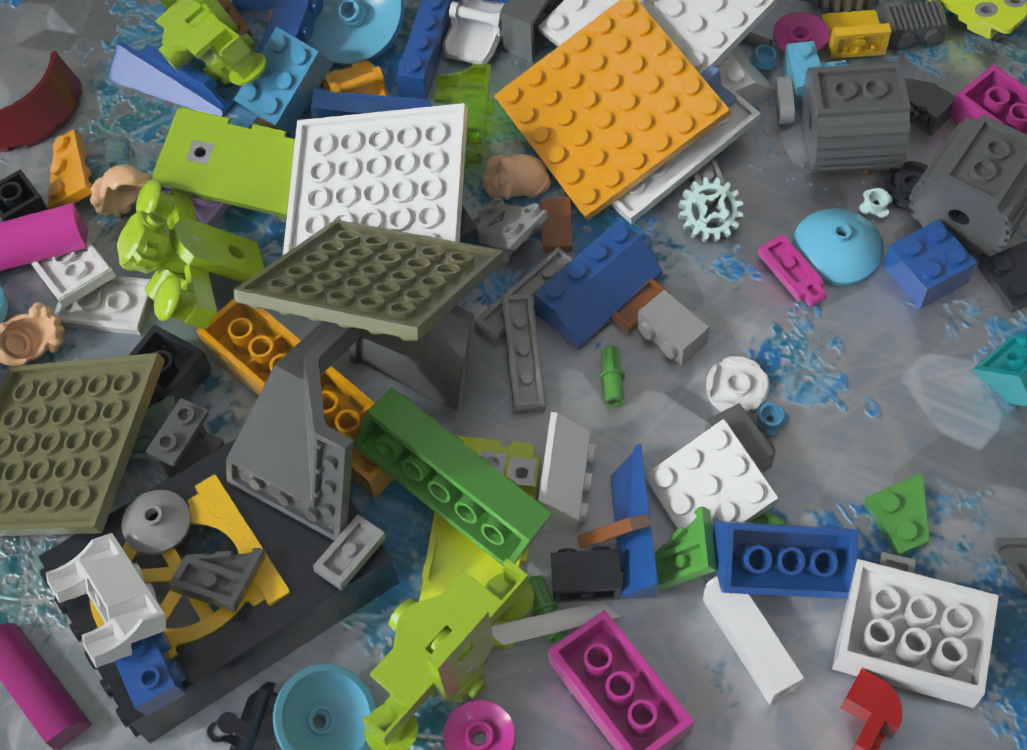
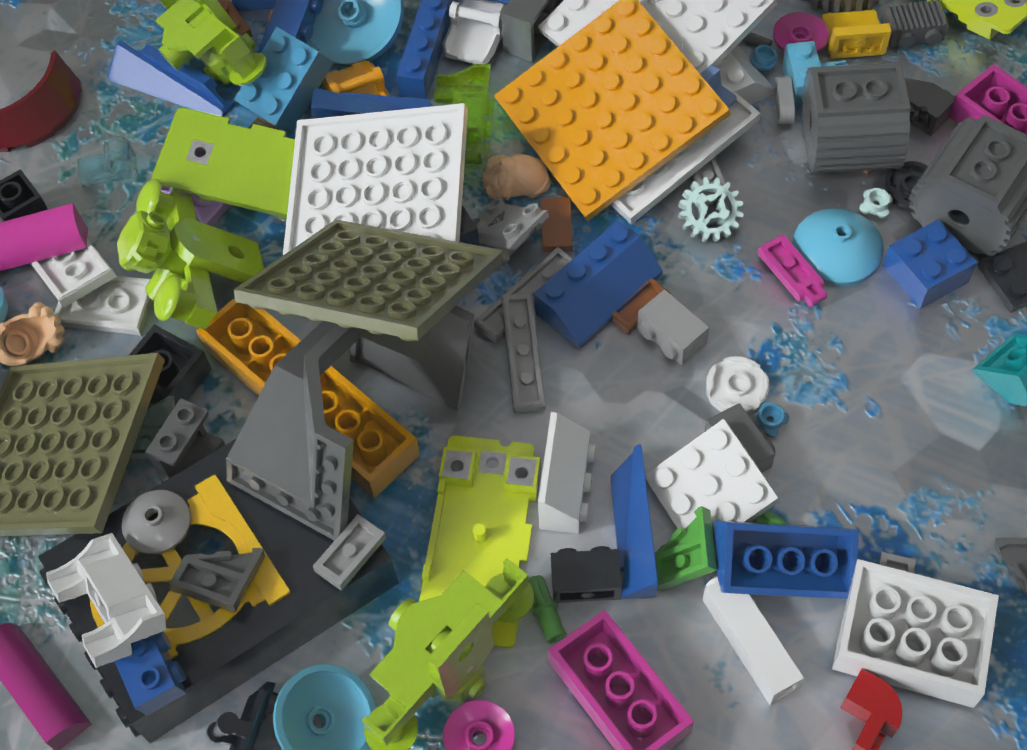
(68, 171): light orange wing -> none
(117, 190): light nougat hair -> none
(450, 477): bright green brick -> none
(549, 623): white sticker -> none
(612, 376): bright green axle -> none
(613, 530): dark orange tile -> none
(901, 515): bright green wing -> none

